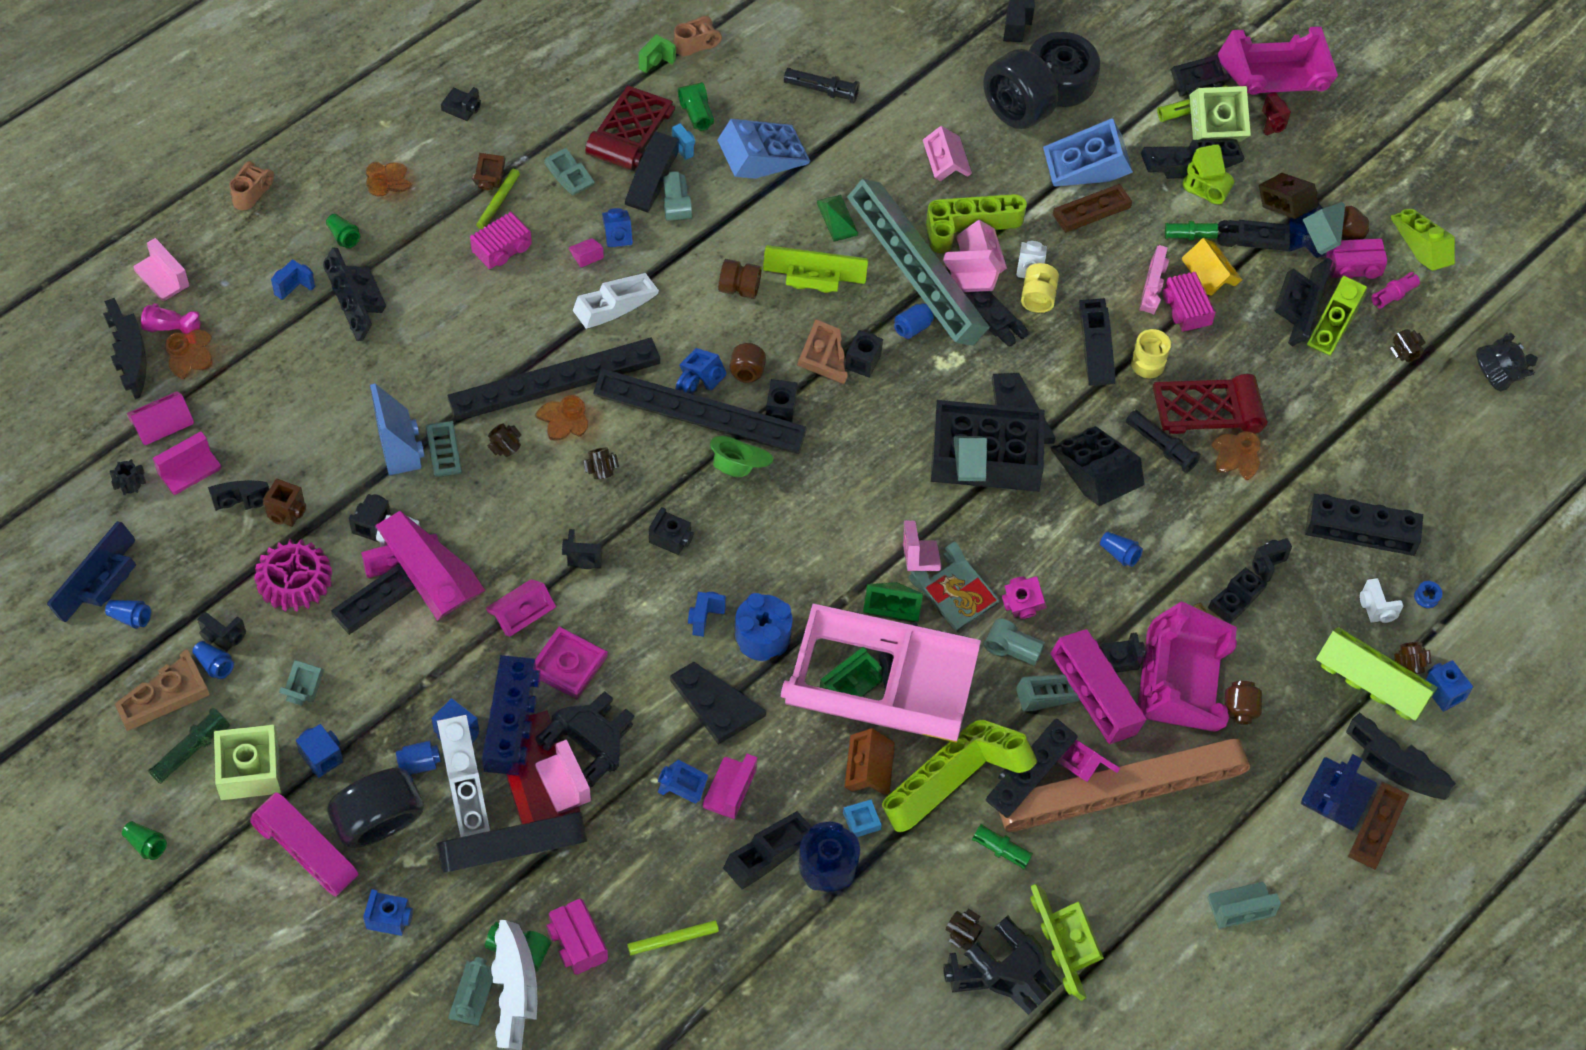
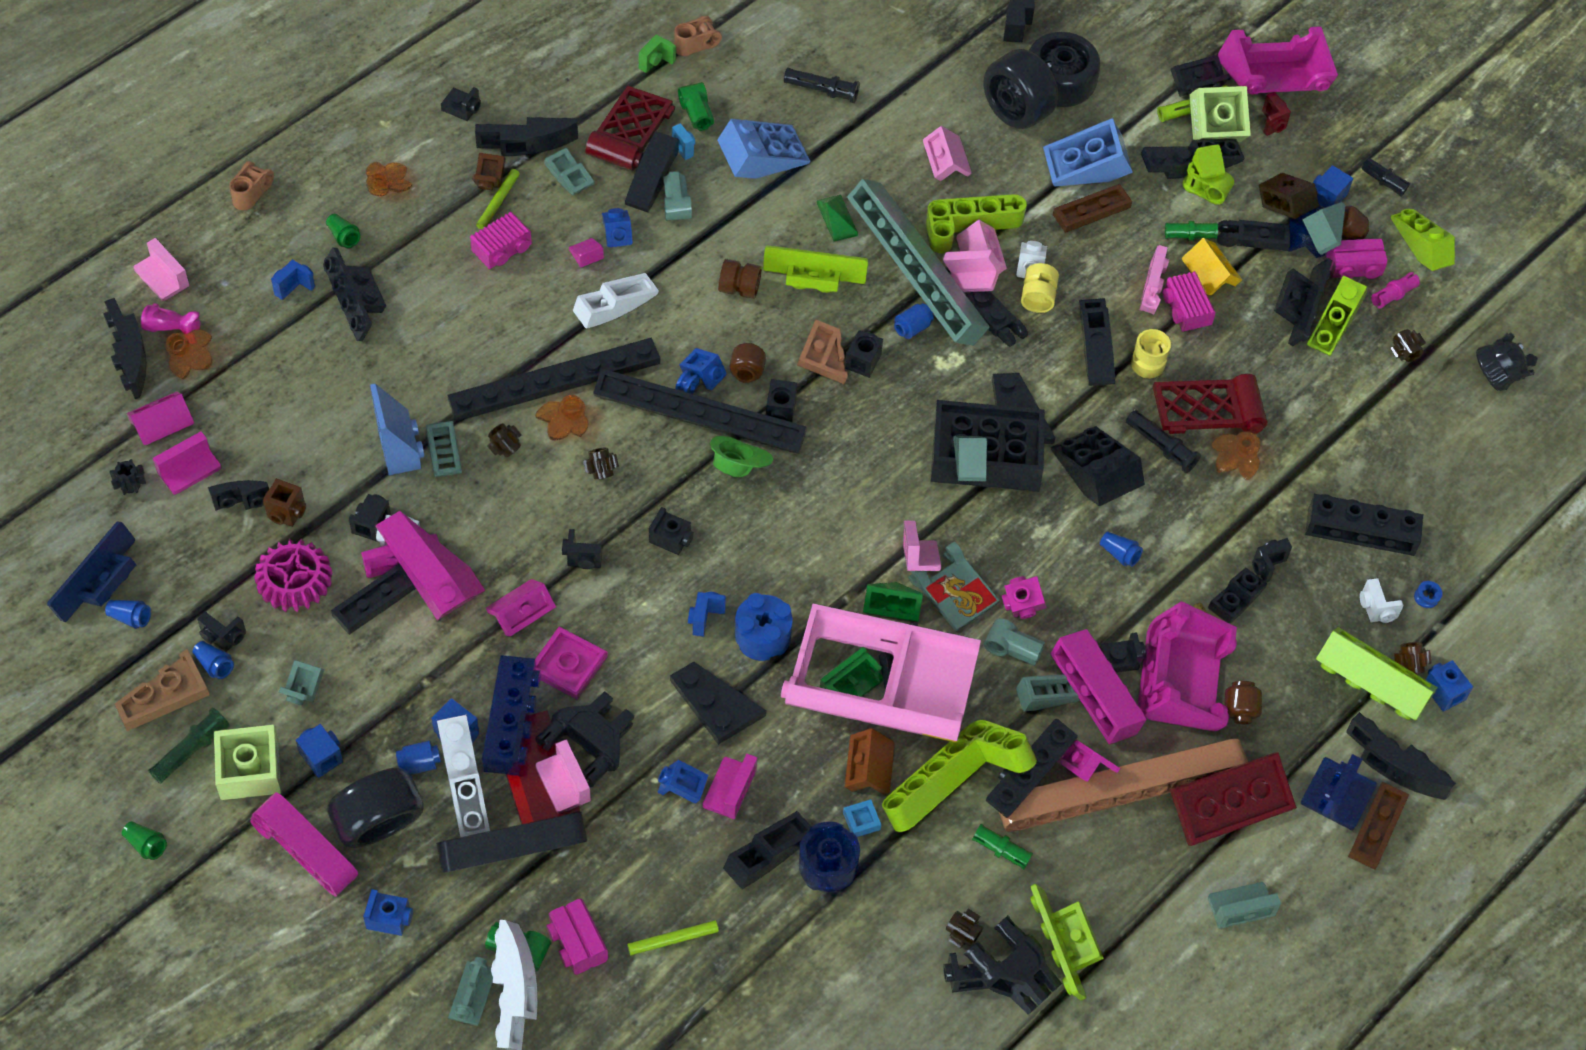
(535, 137): none -> black slope
(1233, 798): none -> dark red tile
(1332, 186): none -> blue brick
(1385, 176): none -> black axle

